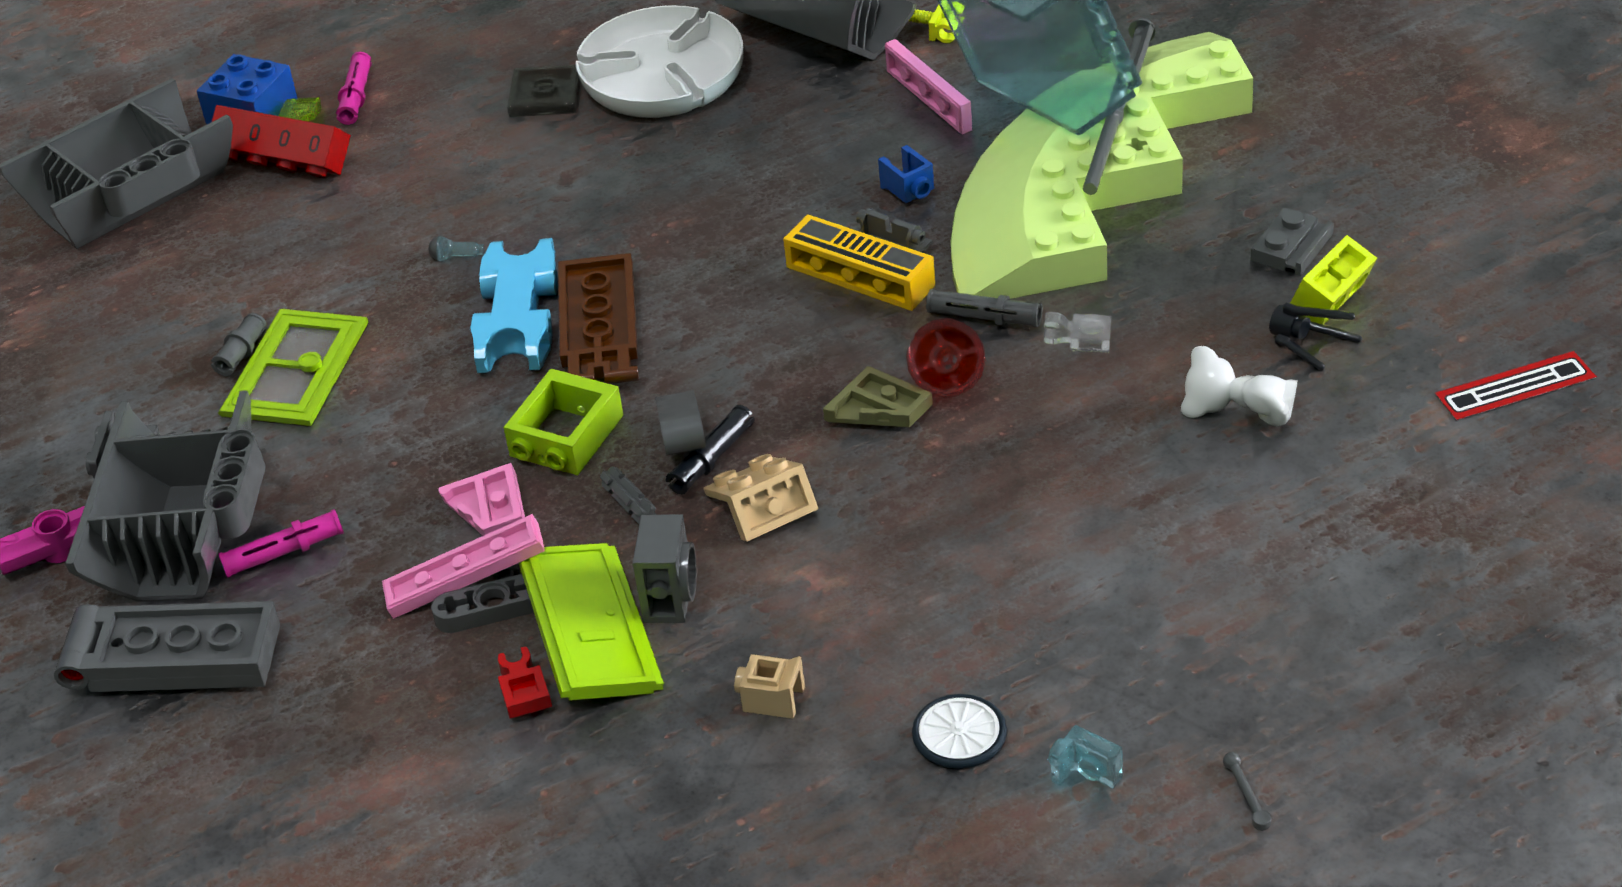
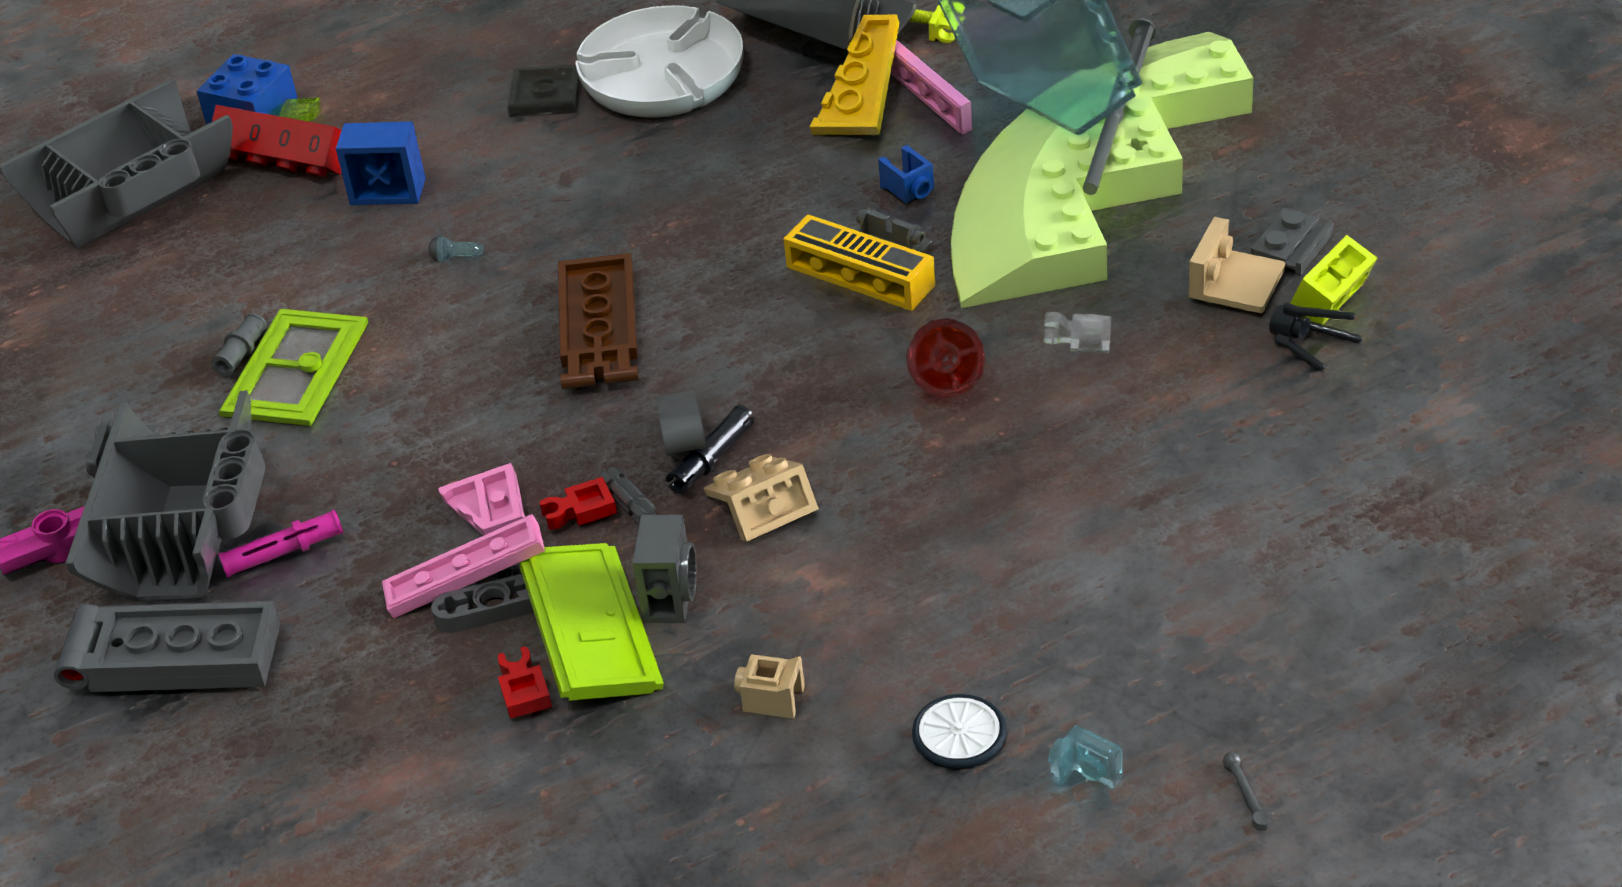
(352, 94): dark pink pin -> none
(381, 163): none -> blue brick
(515, 321): medium azure piece -> none
(574, 394): lime window -> none
(582, 502): none -> red plate
(862, 82): none -> yellow wing
(878, 400): olive wing -> none
(1026, 314): dark grey pin -> none
(1213, 385): white animal -> none
(1231, 276): none -> tan bracket
(1515, 385): sticker -> none

